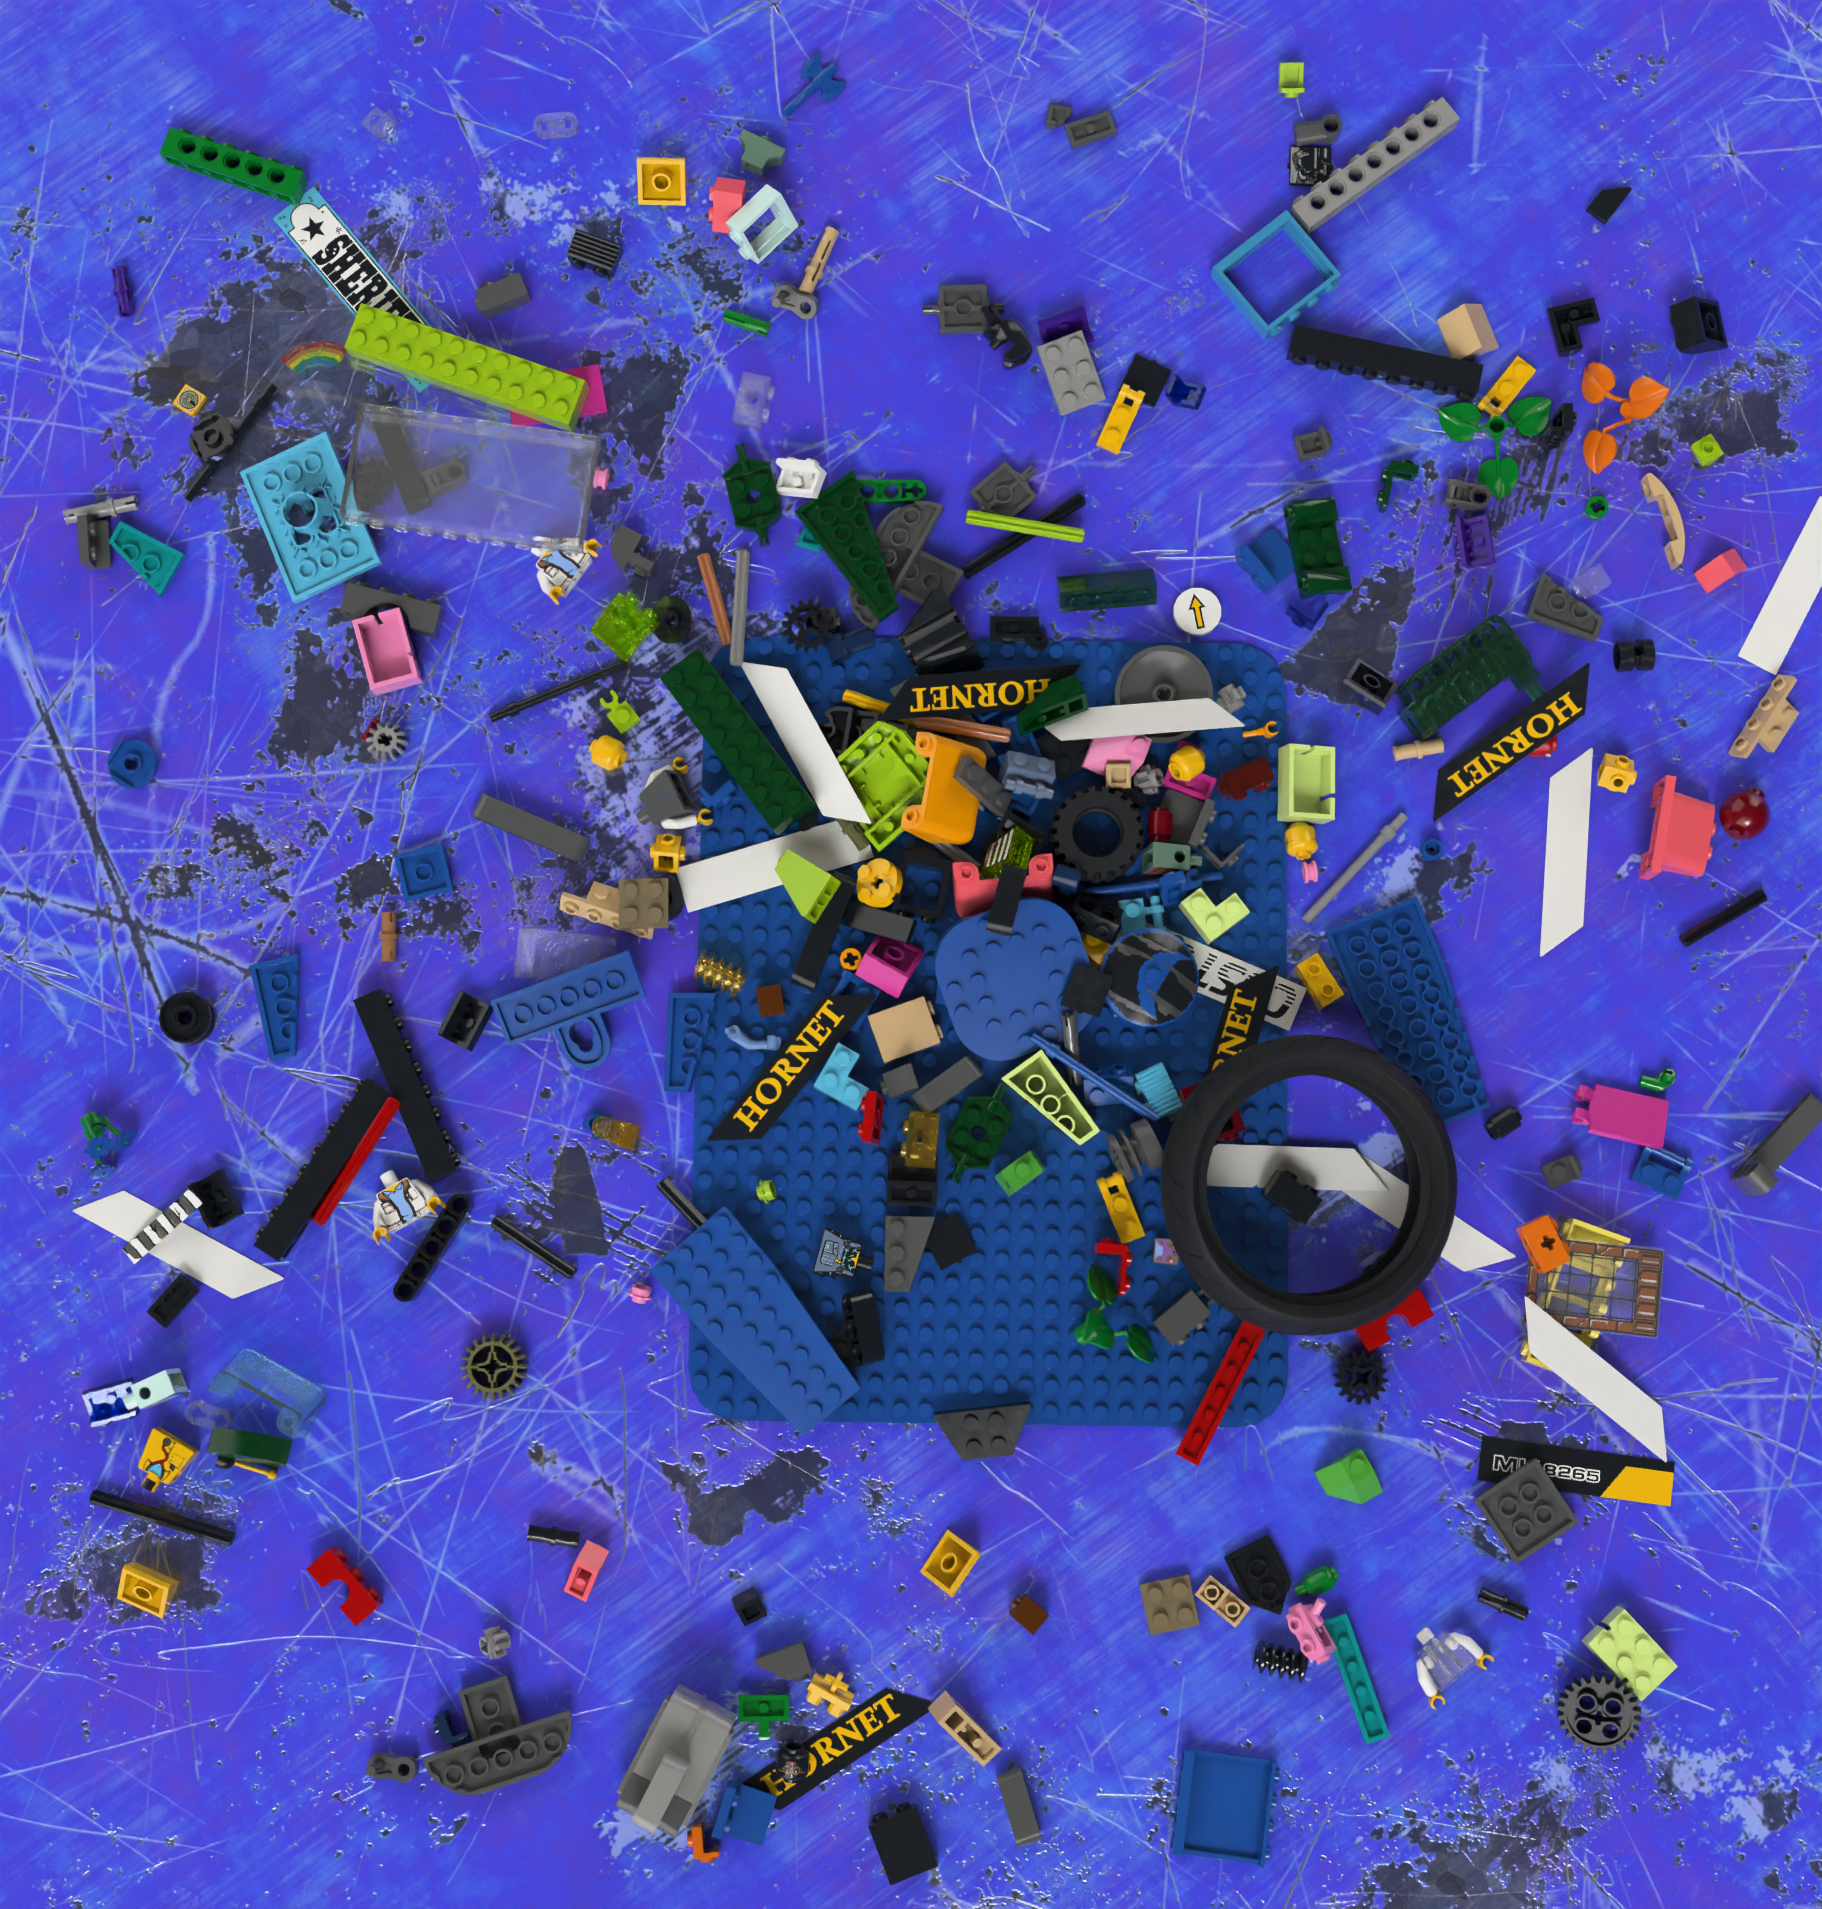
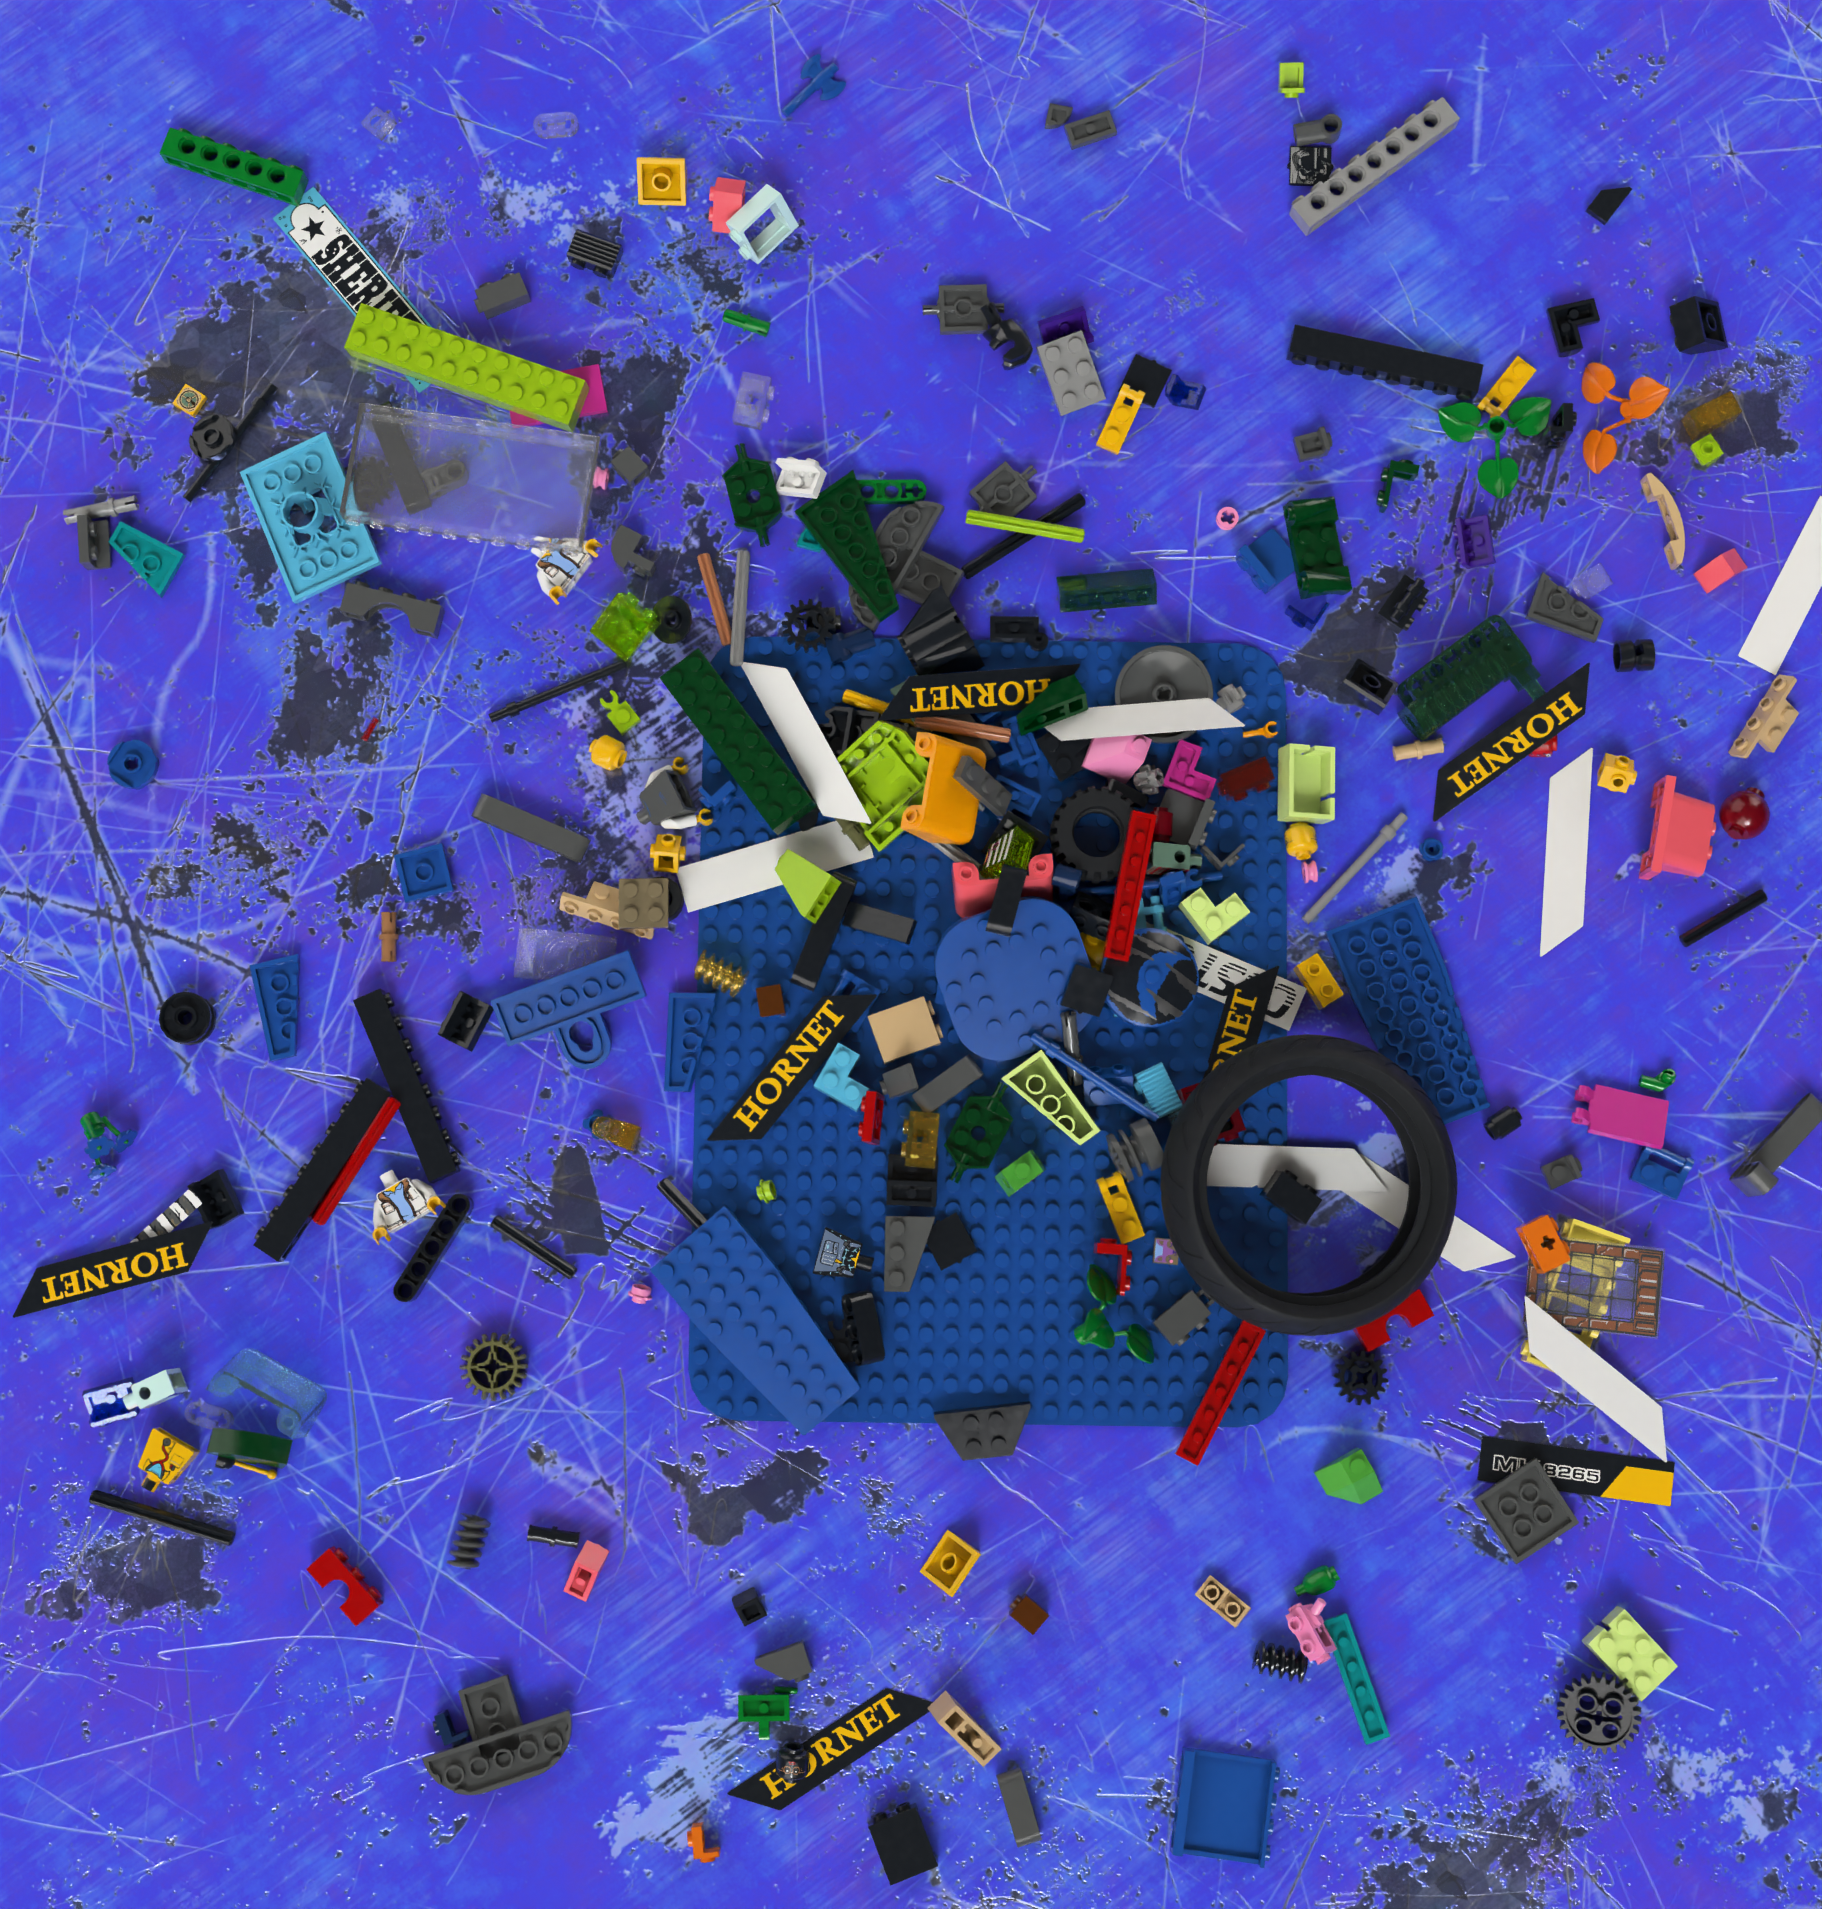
(112, 1269): none -> black sticker
(123, 291): dark purple pin -> none
(146, 1588): yellow slope -> none
(173, 1301): black plate -> none
(182, 1247): white sticker -> none
(314, 354): clear light blue tile -> none
(387, 651): bright pink piece -> none
(389, 1766): dark grey piece -> none
(393, 734): light grey gear -> none
(469, 1541): none -> dark grey piece
(494, 1642): light grey gear -> none
(629, 466): none -> dark grey brick
(675, 1761): light grey piece -> none
(736, 1034): medium blue piece -> none
(744, 1813): blue bracket -> none
(760, 153): sand green brick -> none
(788, 1690): none -> green piece
(790, 298): dark grey piece -> none
(818, 262): tan pin -> none
(832, 1690): yellow hips -> none
(846, 966): light orange bush -> none
(867, 880): yellow plate -> none
(889, 965): dark pink slope -> none
(927, 863): black window -> none
(1027, 774): sand blue brick -> none
(1118, 776): tan tile -> none
(1129, 886): none -> red plate
(1169, 1604): dark tan plate -> none
(1186, 763): yellow head -> none
(1197, 611): white tile -> none
(1229, 511): none -> bright pink bush
(1253, 244): dark azure window -> none
(1260, 1574): black tile -> none
(1402, 603): none -> black brick
(1445, 1661): clear torso -> none
(1464, 496): dark grey piece -> none
(1467, 332): tan slope -> none
(1503, 1604): black axle -> none
(1588, 510): green bush -> none
(1711, 415): none -> clear yellow brick

